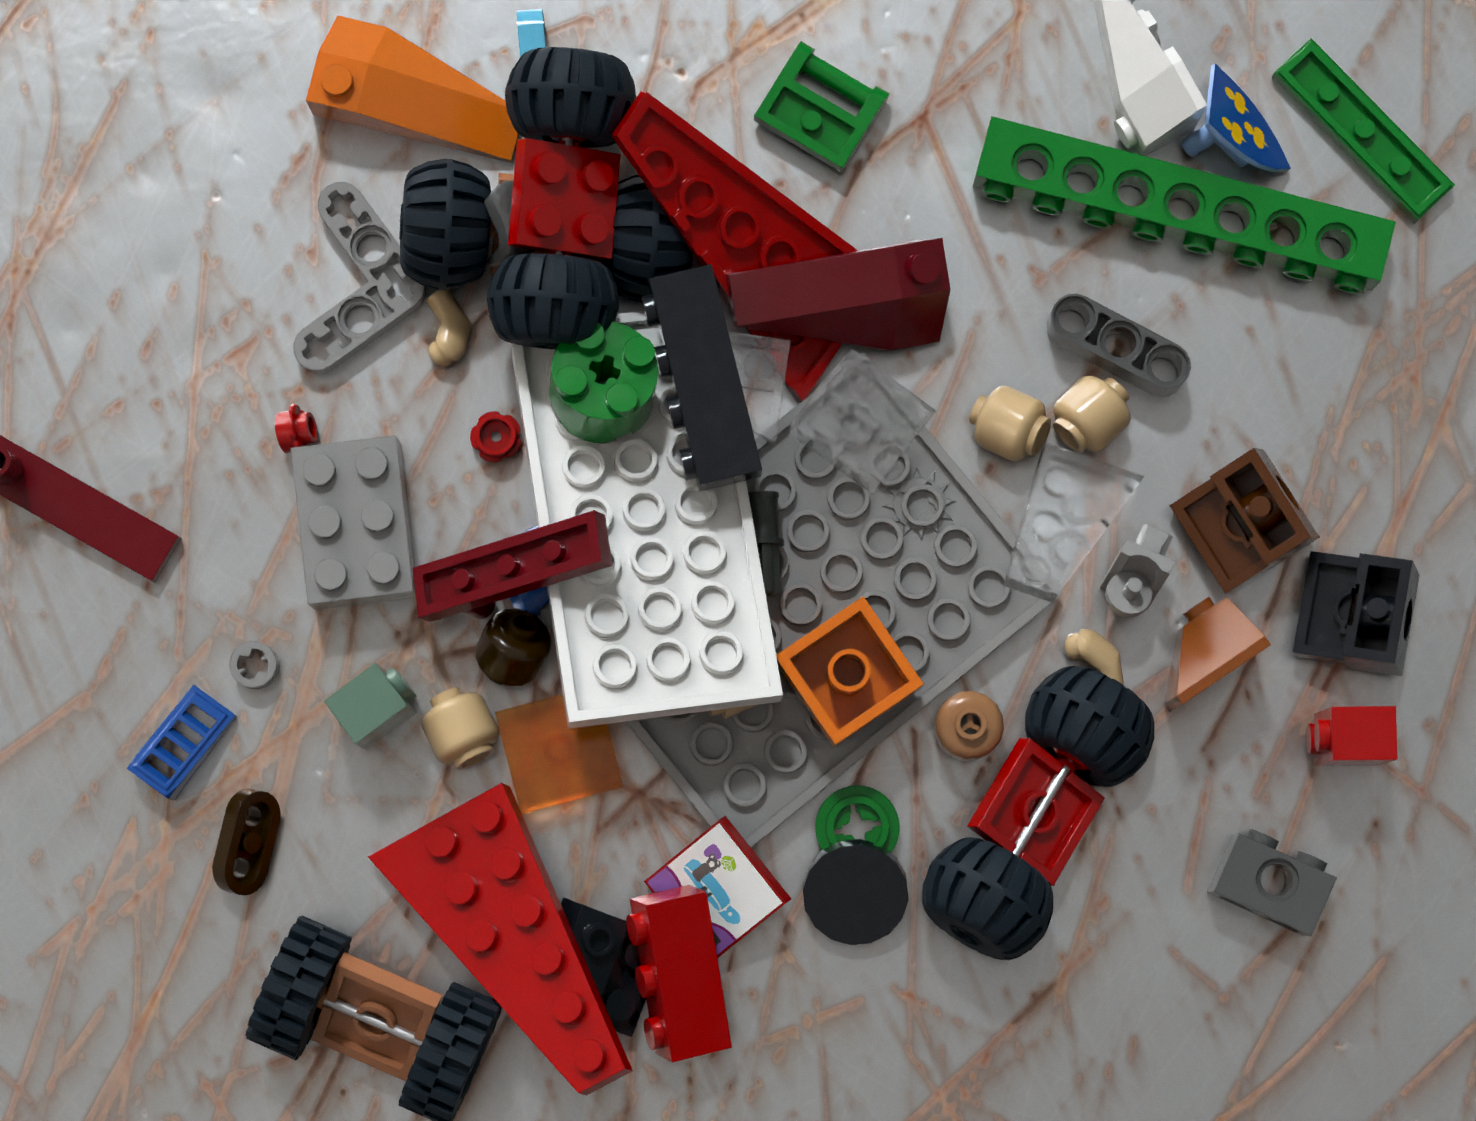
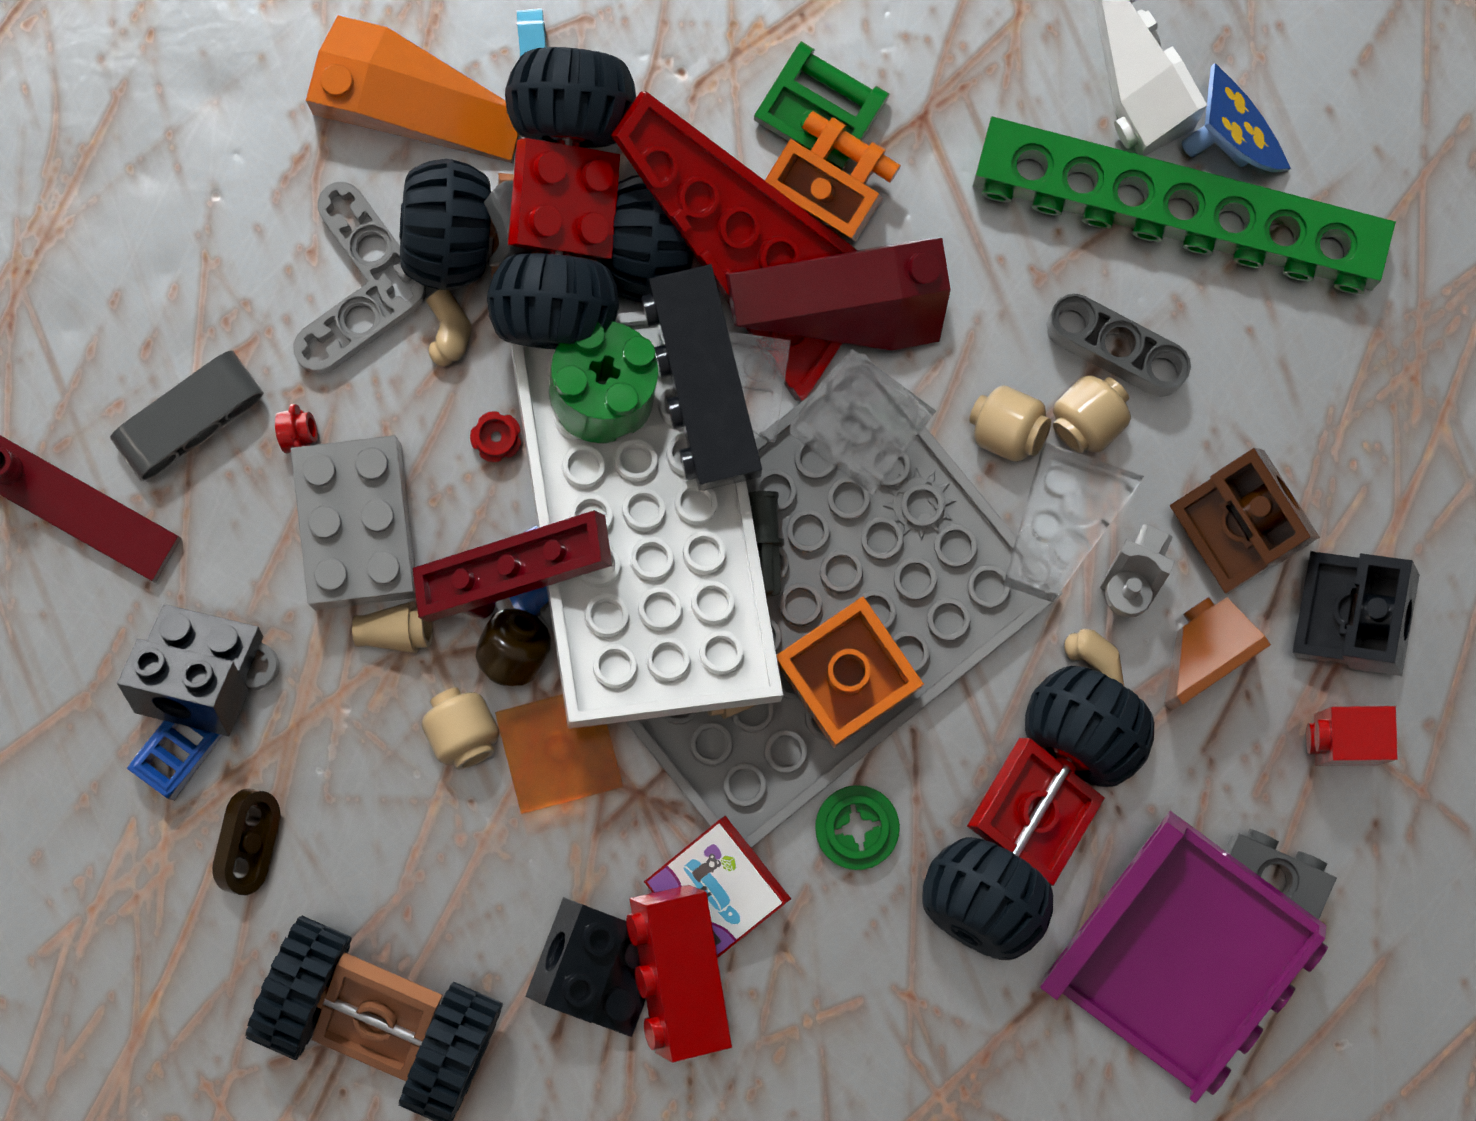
(186, 415): none -> dark grey beam
(191, 670): none -> brick
(372, 705): sand green brick -> none
(393, 629): none -> tan cone
(496, 909): red wing -> none
(823, 188): none -> orange brick
(855, 892): black tile -> none
(951, 734): medium nougat head -> none
(1187, 955): none -> magenta panel
(1363, 130): green tile -> none

